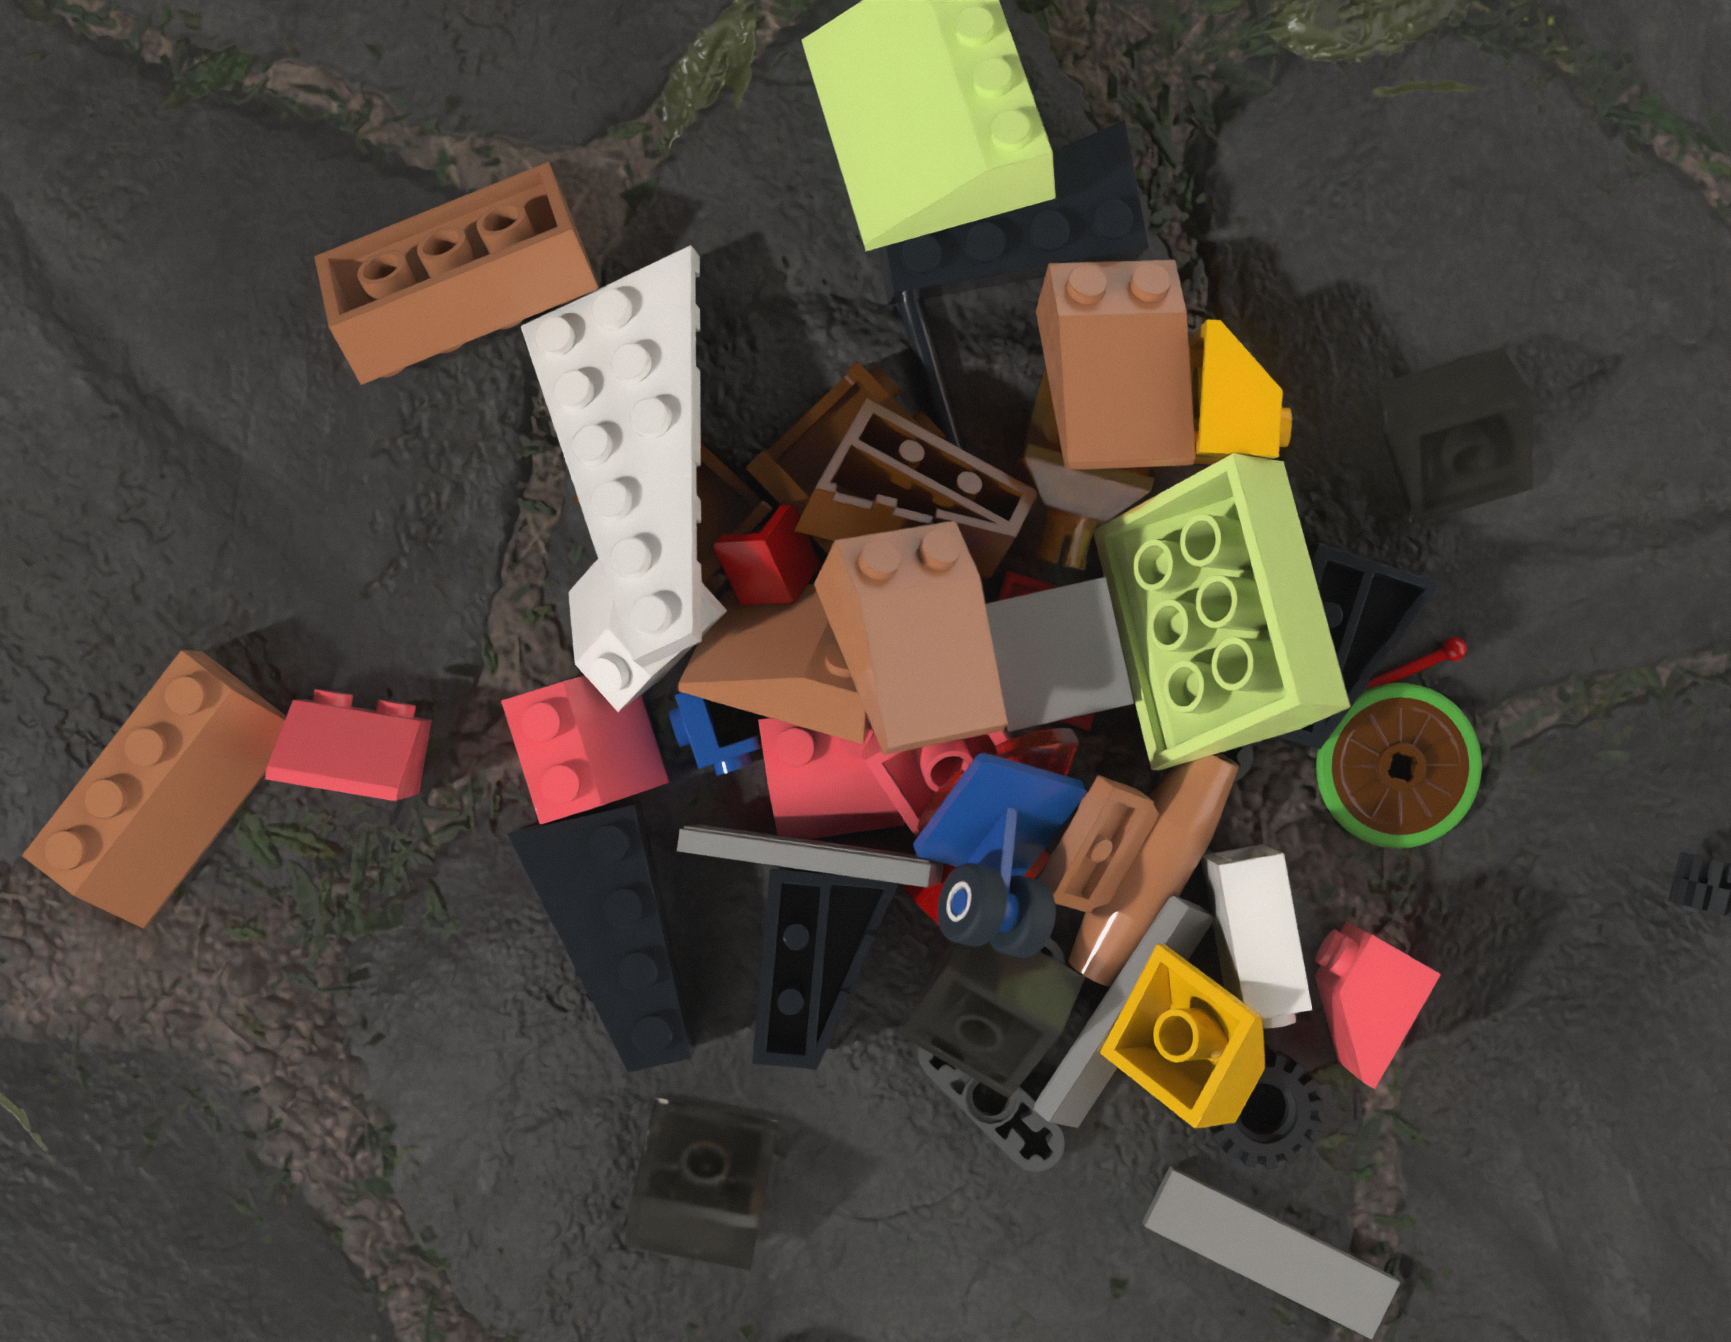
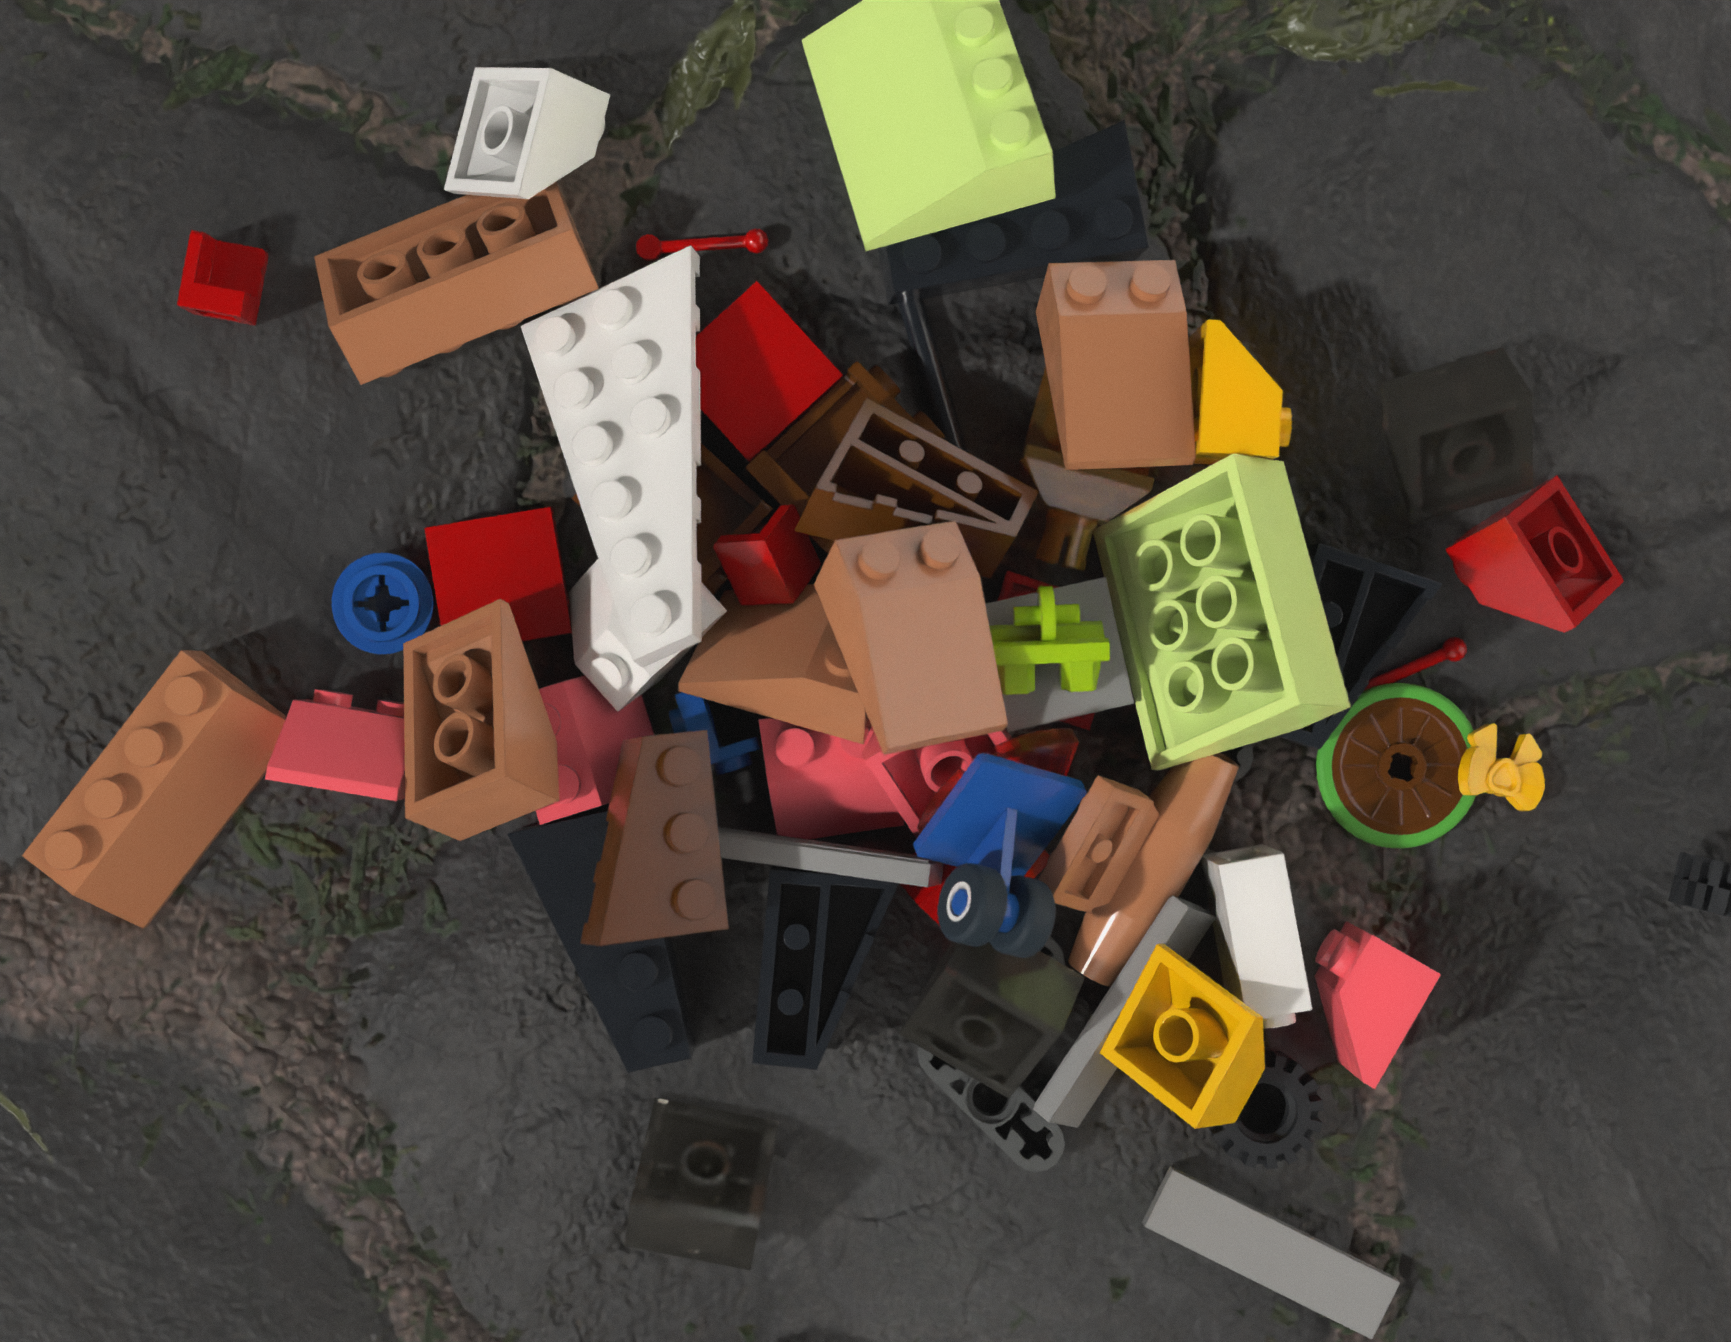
(222, 279): none -> red panel
(363, 581): none -> blue gear
(475, 727): none -> nougat slope
(504, 559): none -> red tile
(524, 131): none -> white slope
(651, 248): none -> red hinge
(660, 845): none -> reddish brown wedge
(758, 372): none -> red tile
(1047, 636): none -> lime hips
(1515, 778): none -> yellow piece
(1537, 560): none -> red slope

